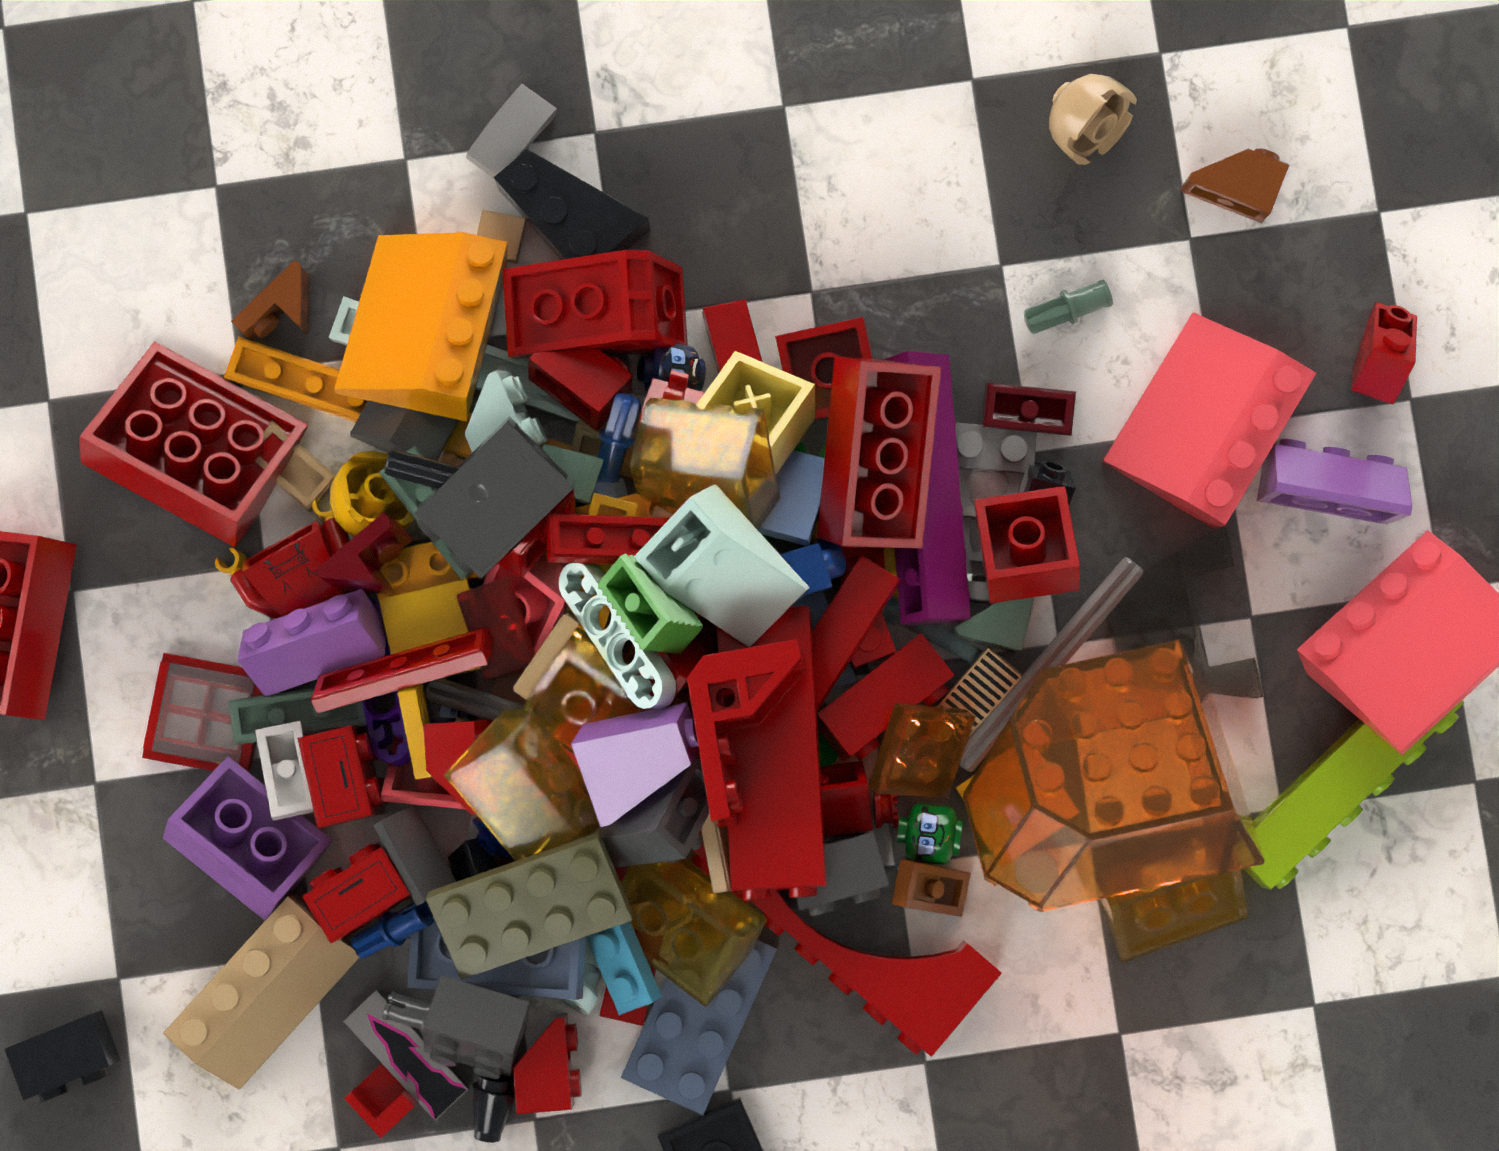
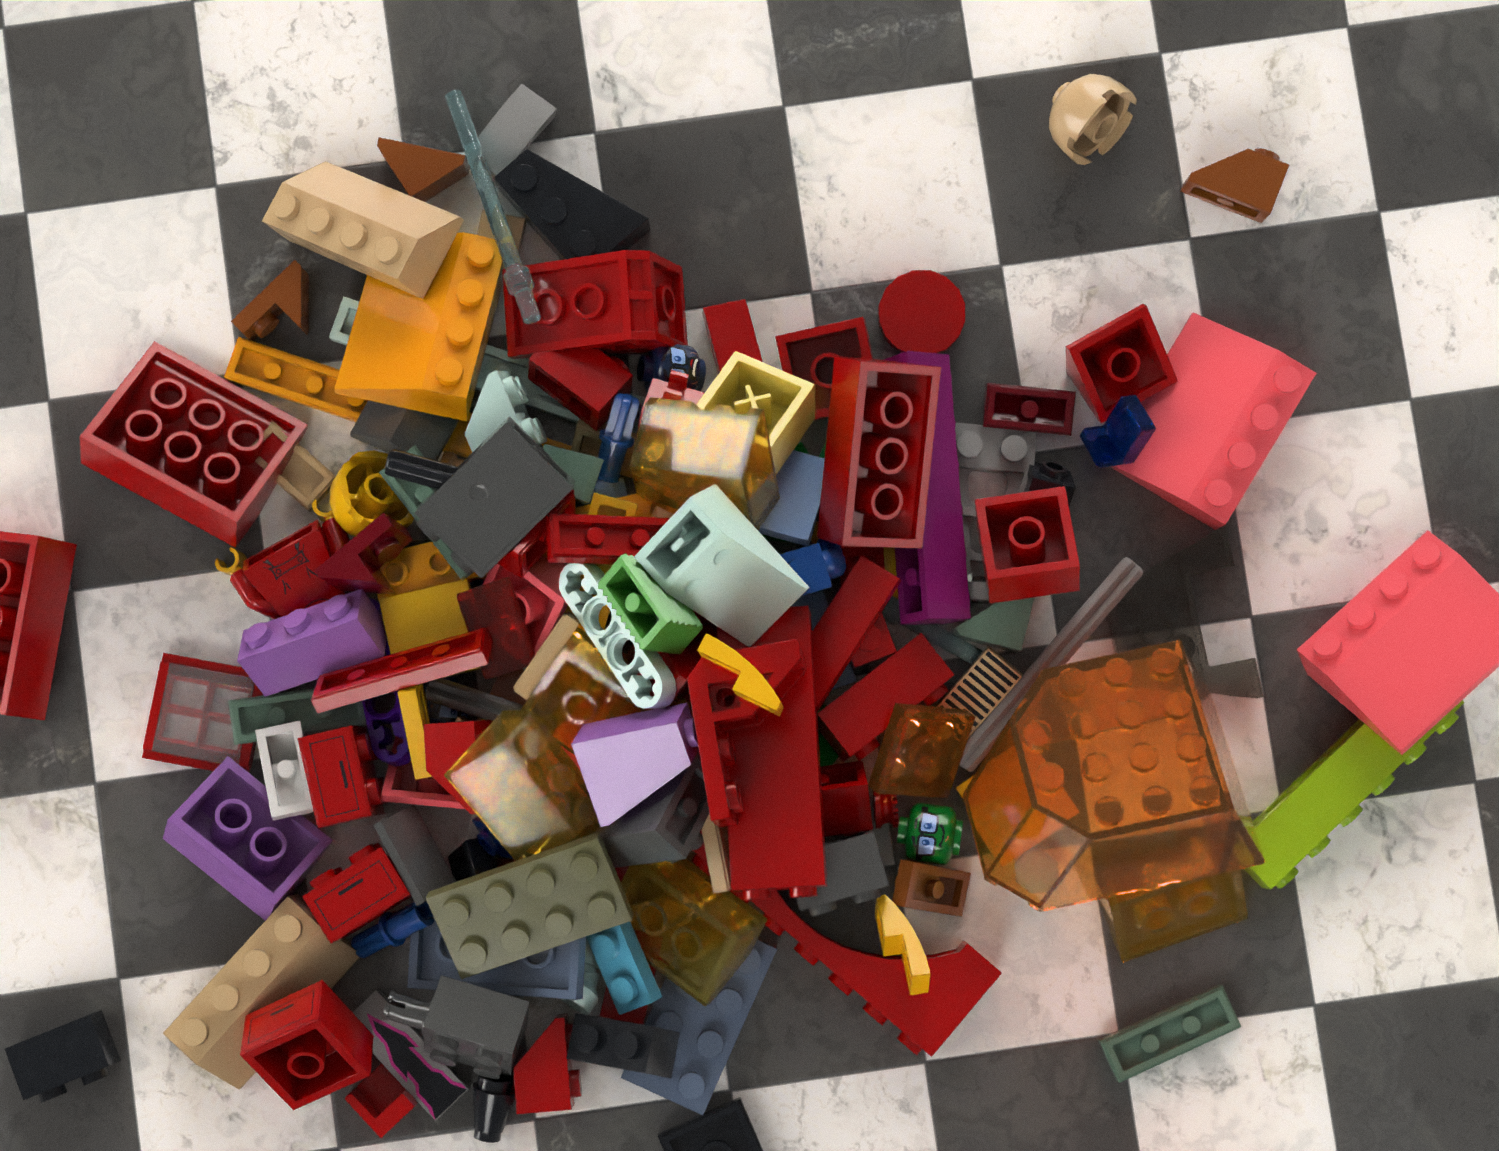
(307, 1045): none -> red brick
(364, 226): none -> tan slope
(423, 169): none -> dark orange slope
(517, 277): none -> clear light blue bar
(623, 1045): none -> black brick
(750, 683): none -> yellow slope
(900, 938): none -> yellow slope
(921, 312): none -> red tile
(1068, 307): sand green axle -> none
(1119, 361): none -> red slope
(1121, 435): none -> clear blue bracket
(1169, 1033): none -> sand green tile
(1335, 483): medium lavender slope -> none
(1385, 353): red slope -> none

